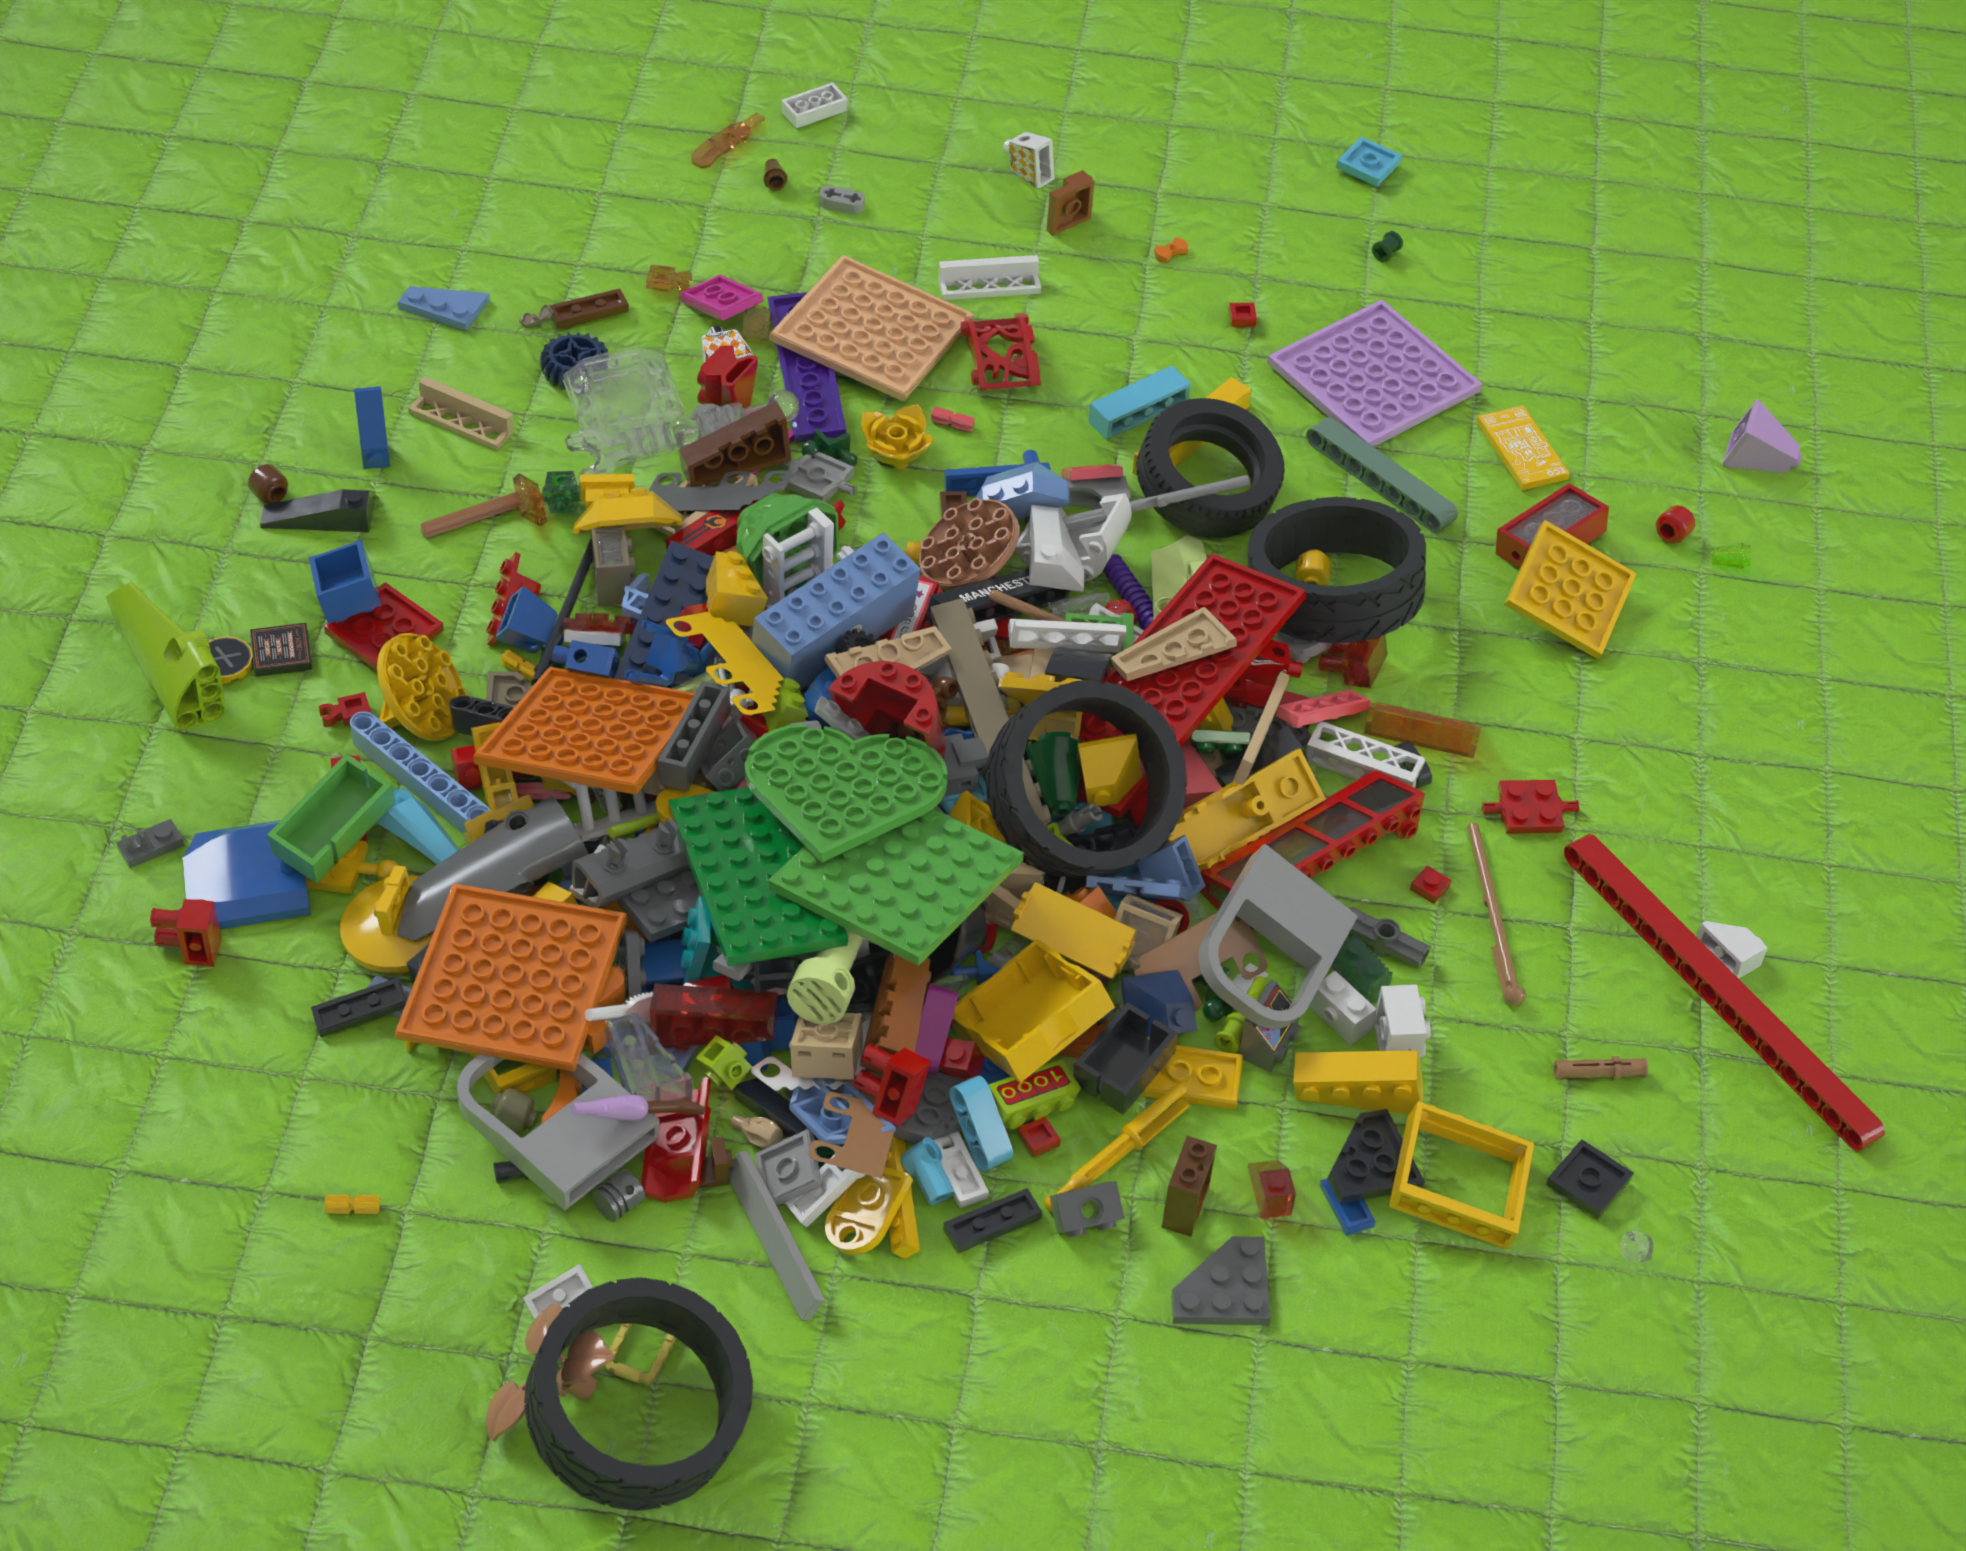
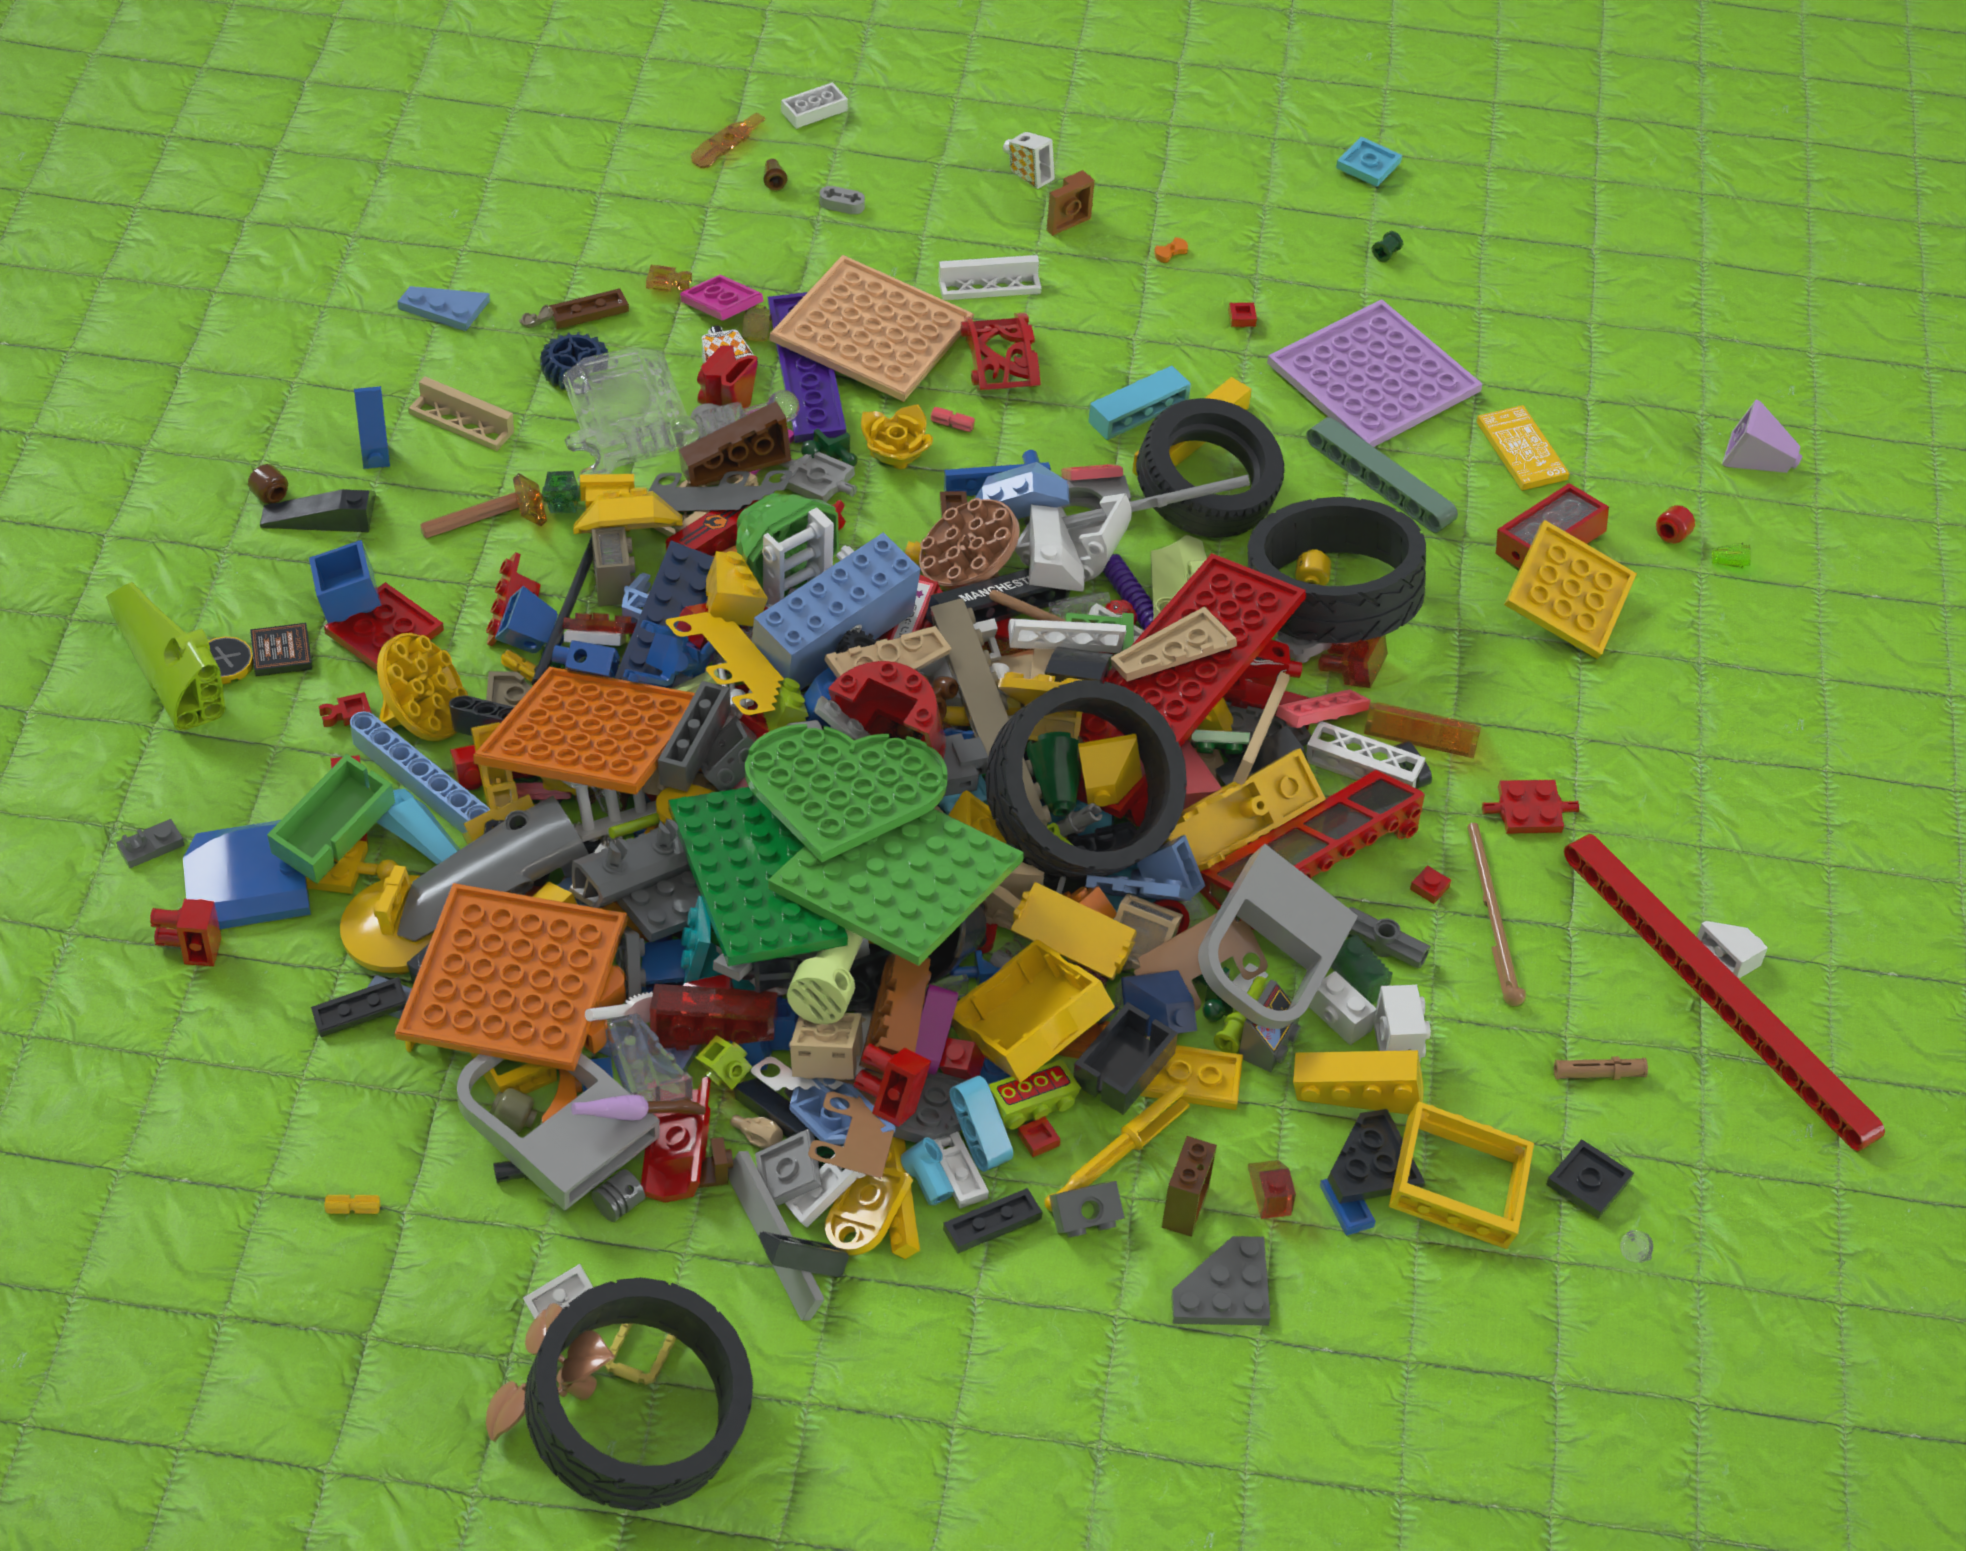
(803, 1254): none -> black slope

